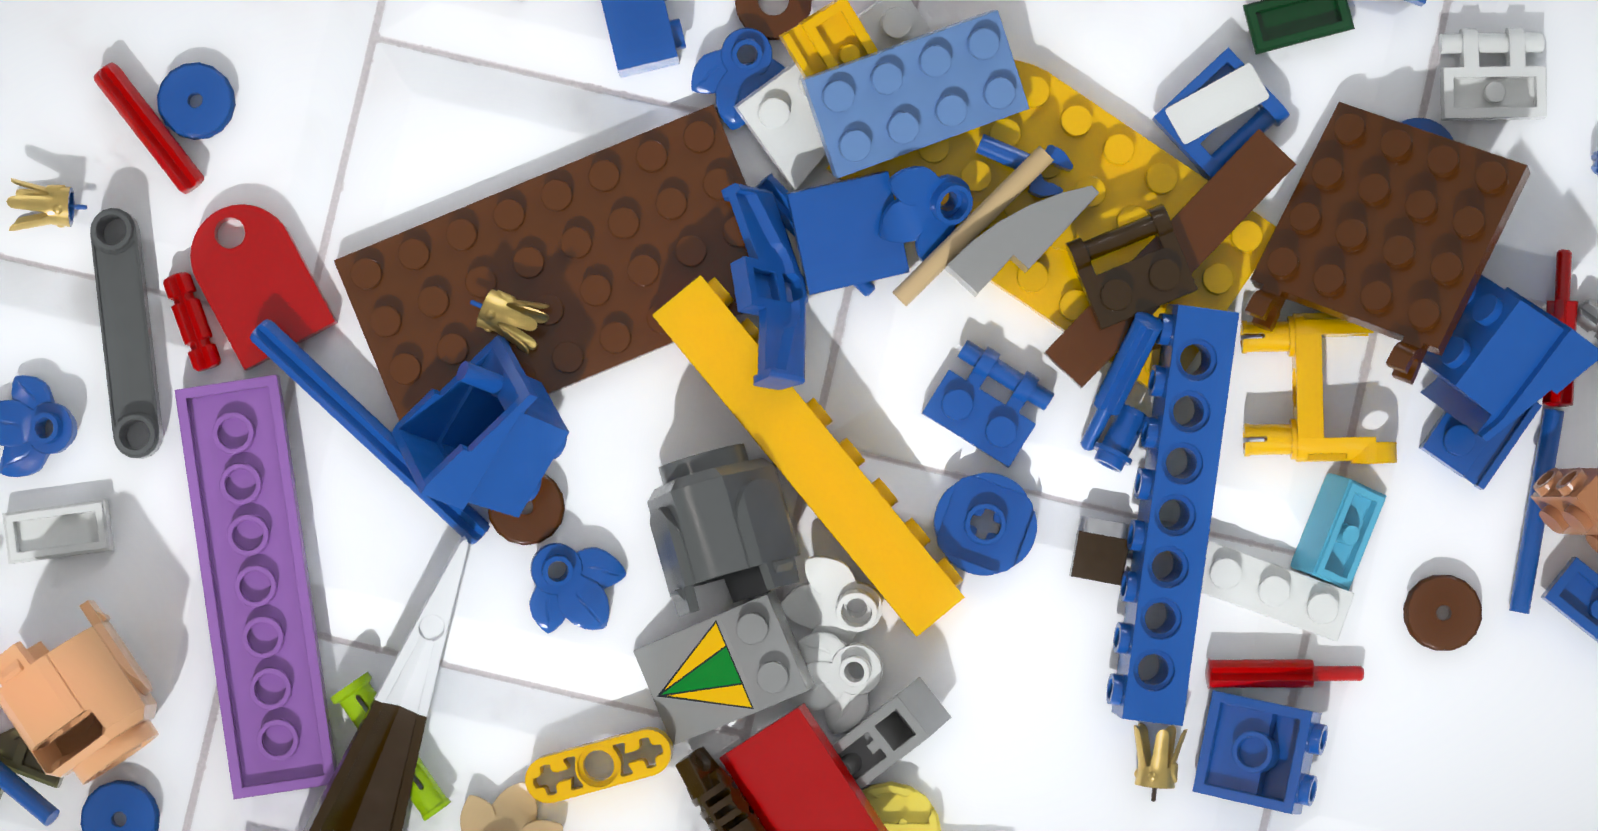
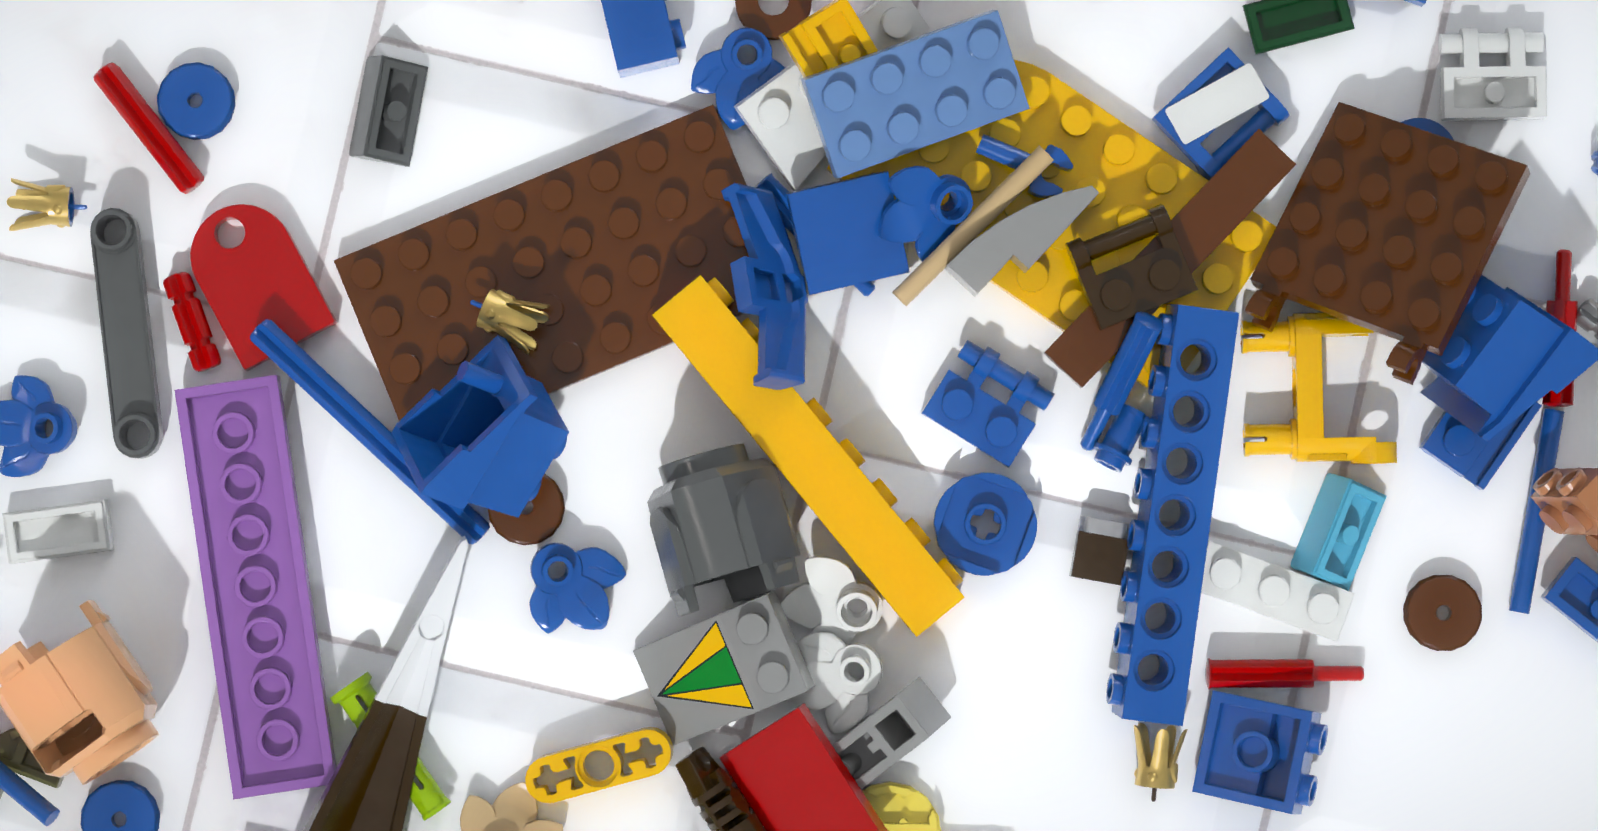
(388, 110): none -> dark grey slope

